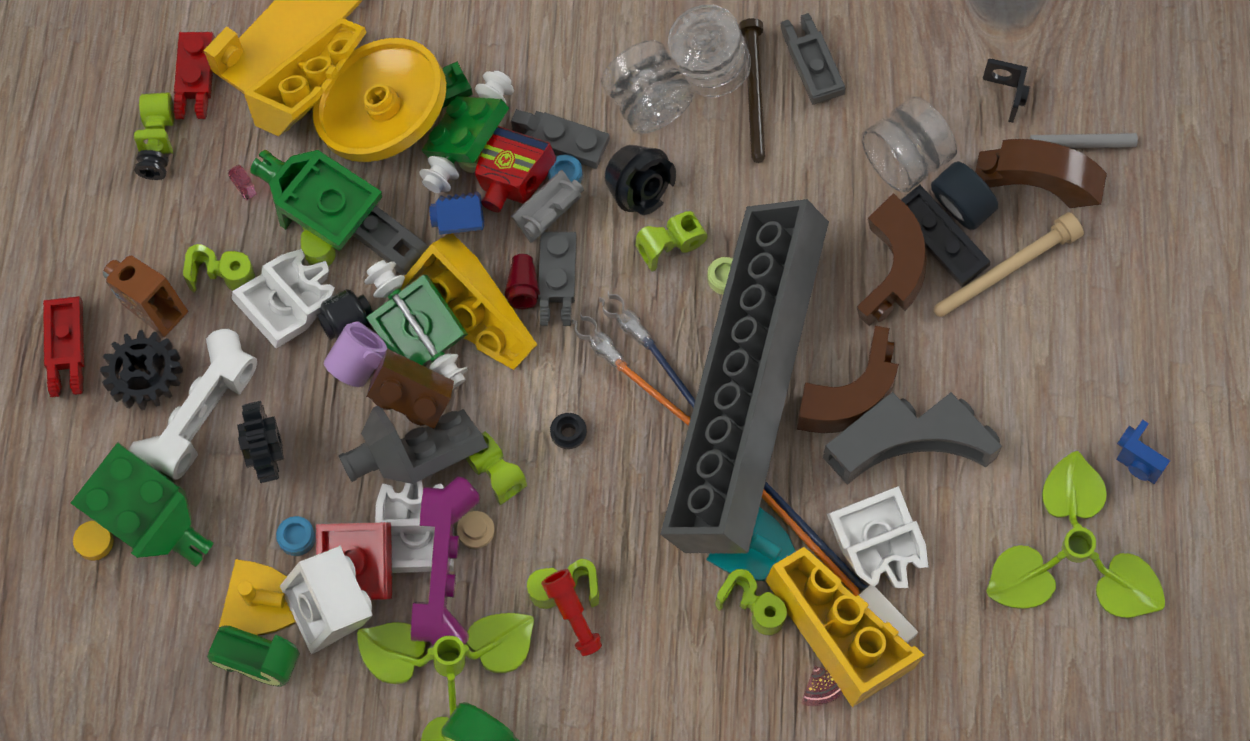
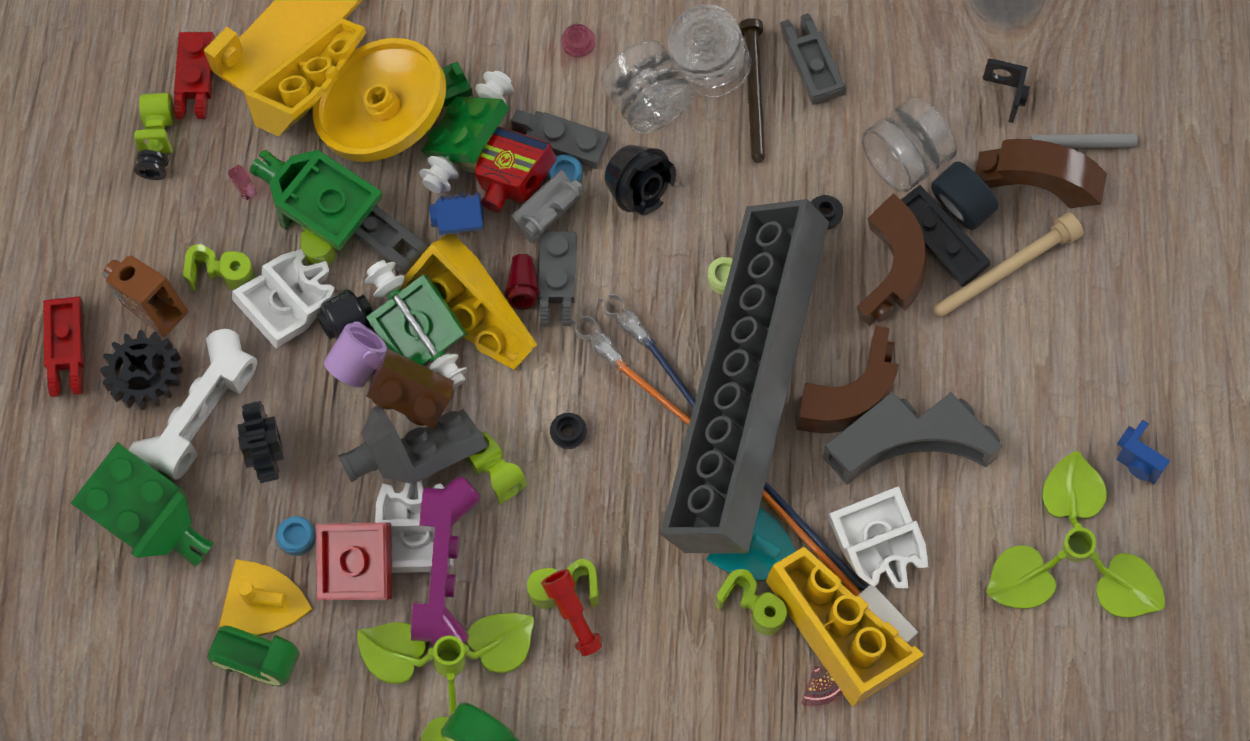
(92, 541): yellow tile -> none
(326, 598): white slope -> none
(475, 529): tan plate -> none
(578, 40): none -> clear pink plate
(682, 232): lime leg -> none
(832, 203): none -> black plate

